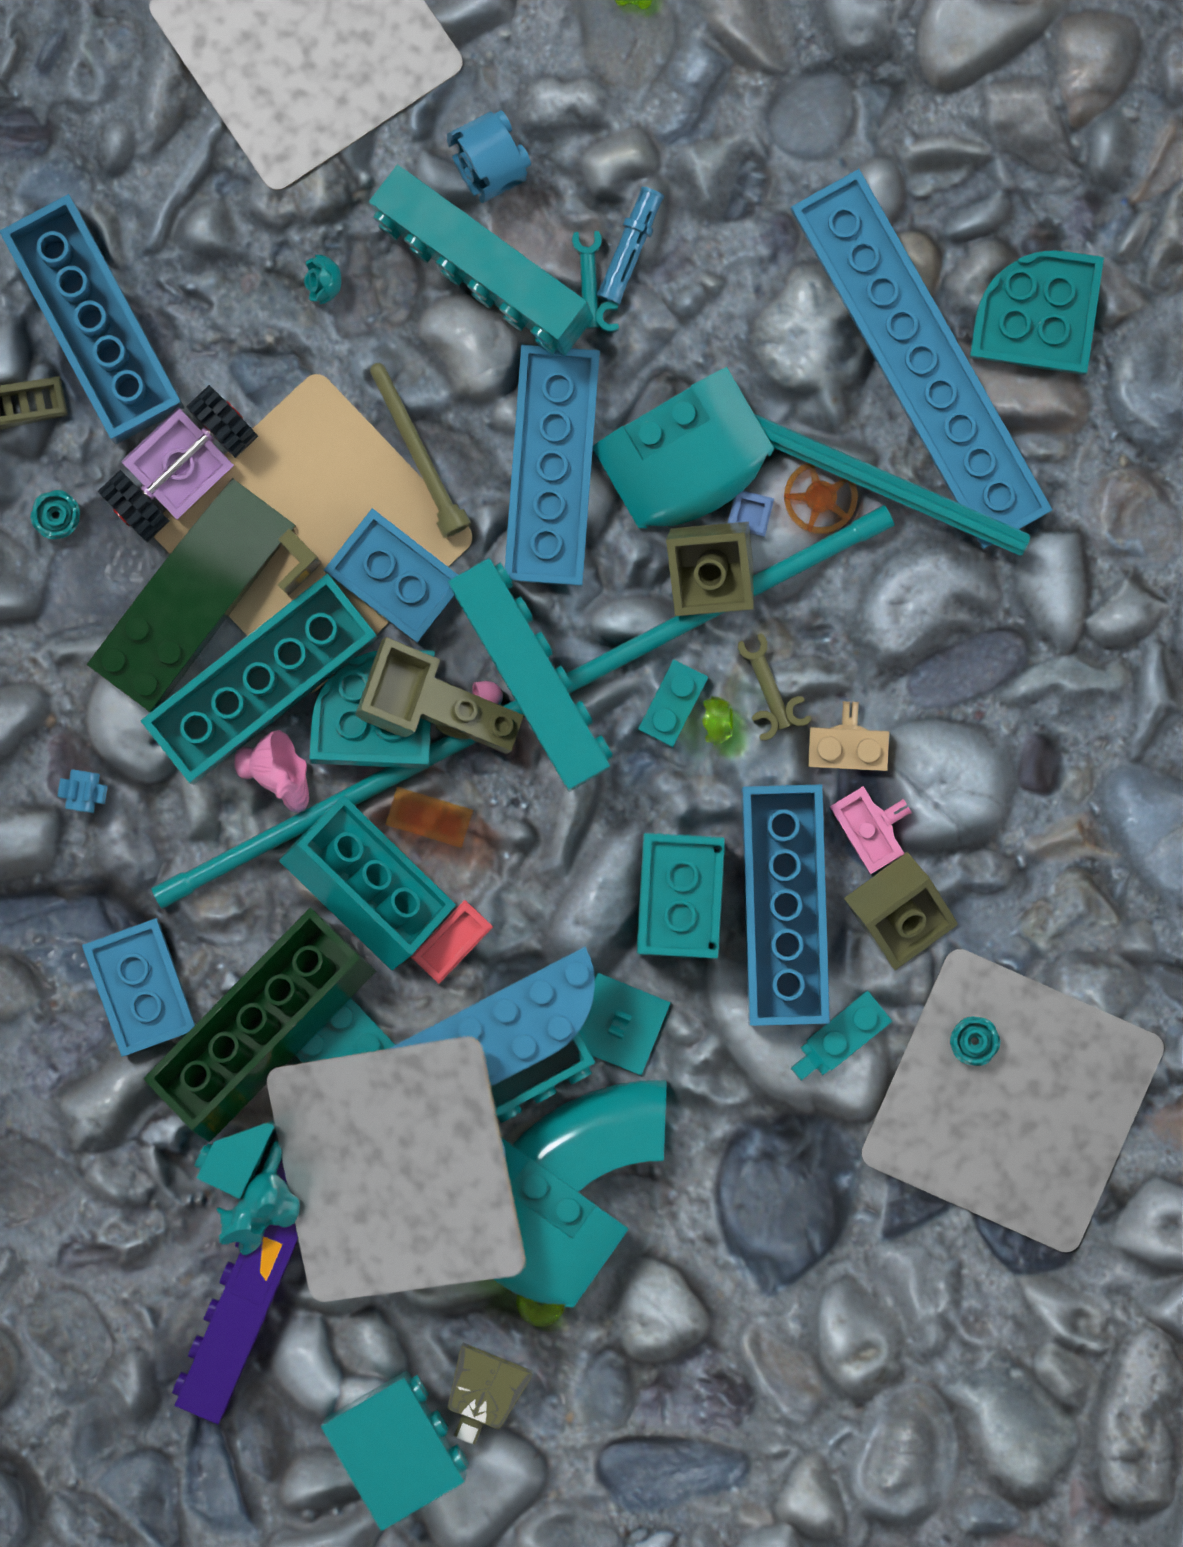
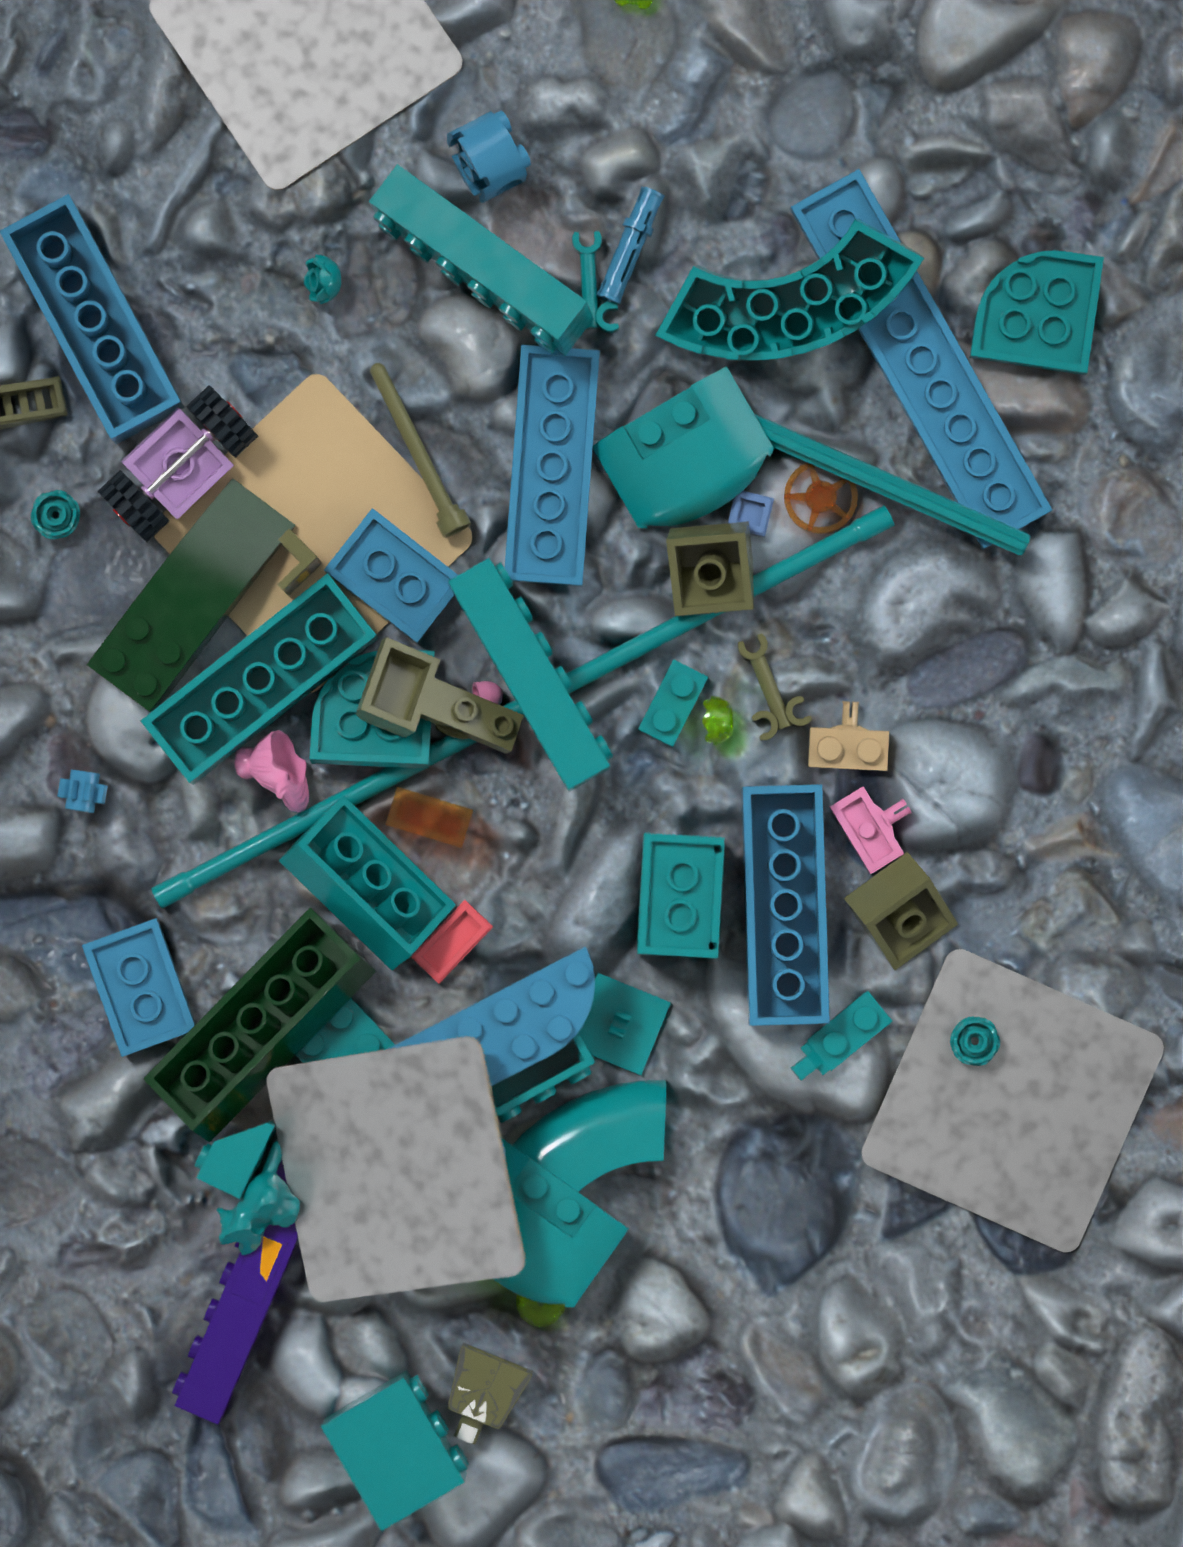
(794, 311): none -> teal brick

